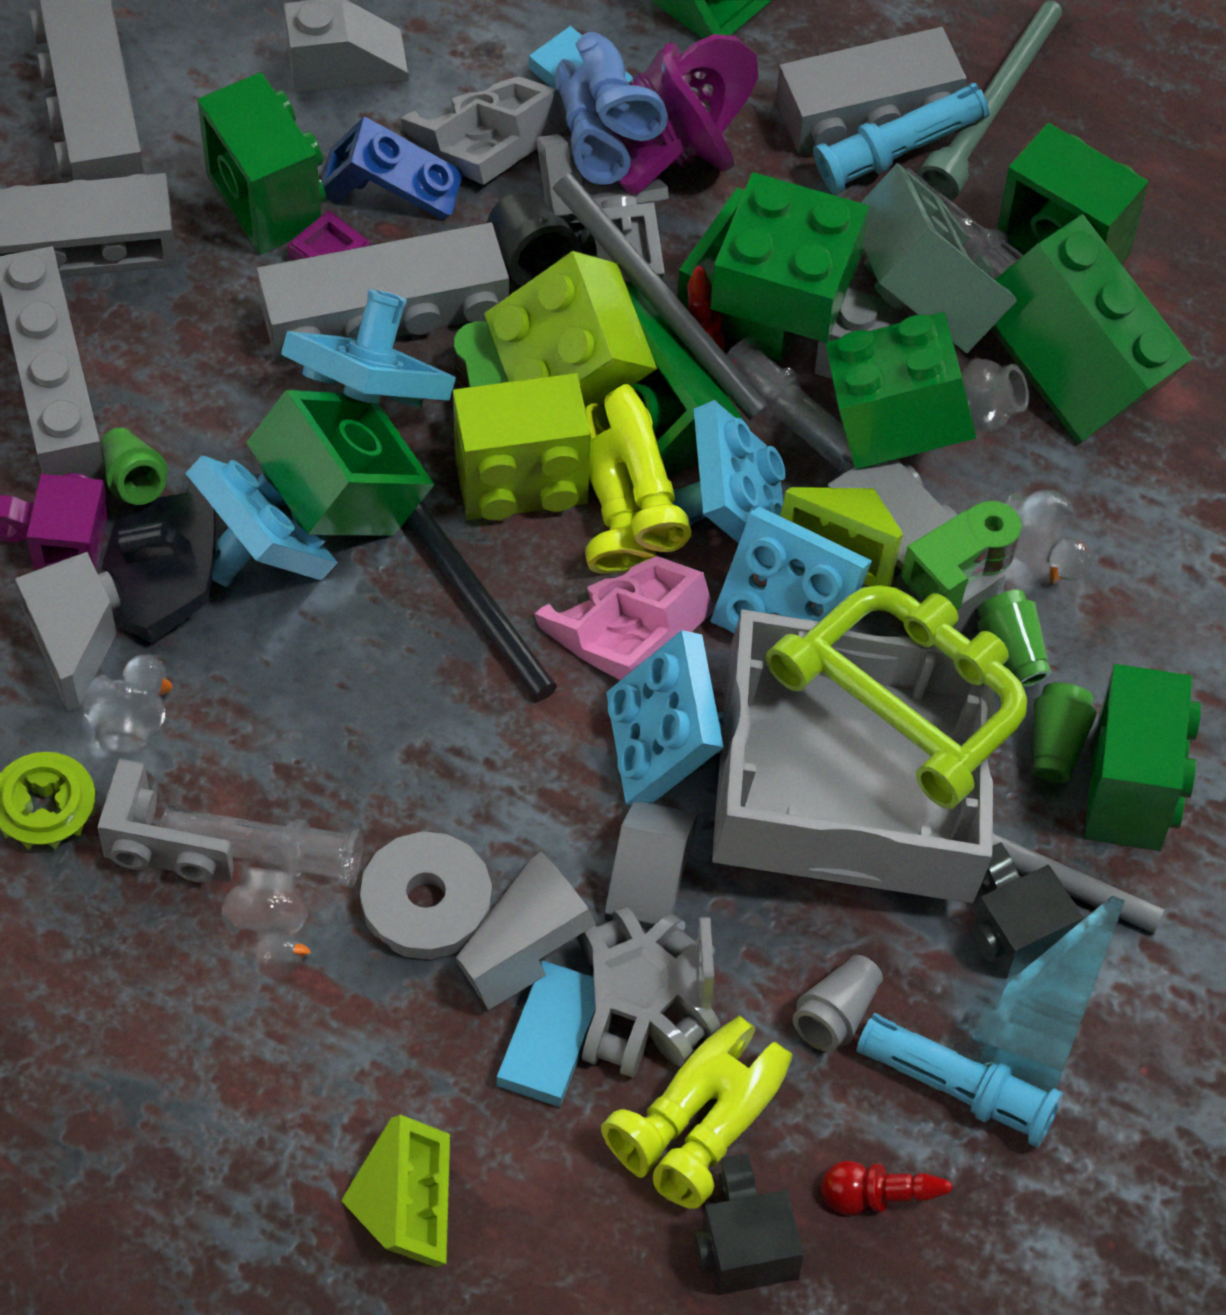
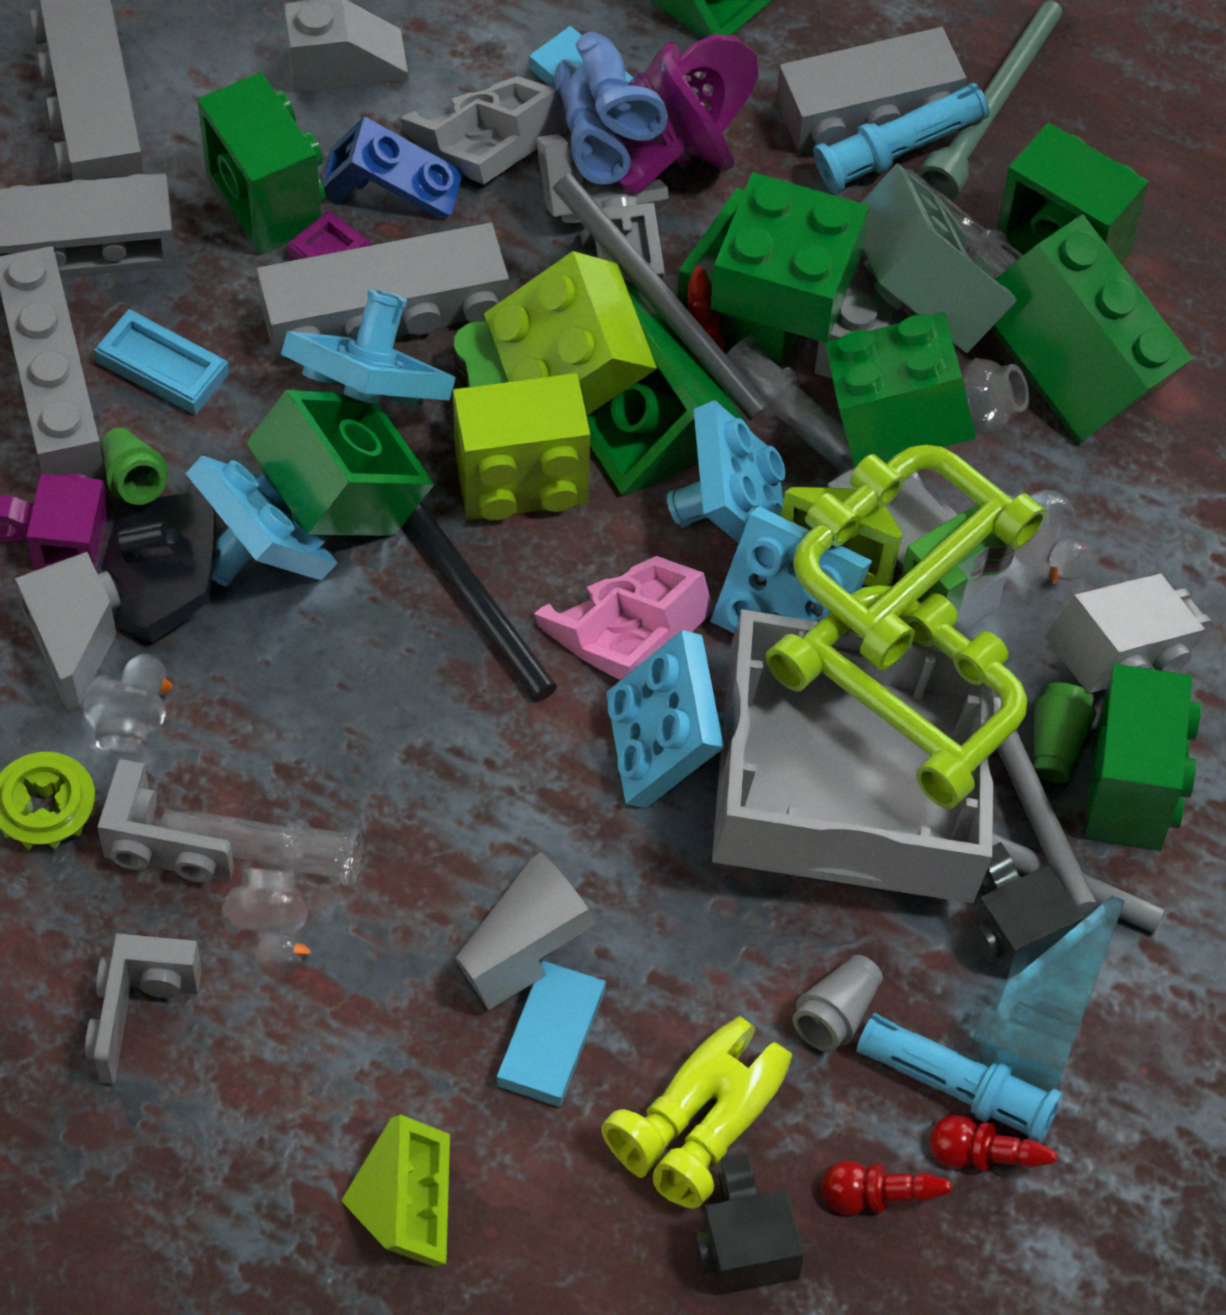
(142, 962): none -> light grey bracket
(161, 362): none -> medium azure tile
(419, 861): light grey tile -> none
(530, 236): pearl dark grey piece -> none
(630, 486): neon yellow piece -> none
(639, 979): light grey piece -> none
(650, 861): light grey slope -> none
(877, 484): none -> lime bar
(960, 1142): none -> red bar
(1019, 628): bright green cone -> none
(1044, 820): none -> light grey bar
(1129, 625): none -> light grey brick

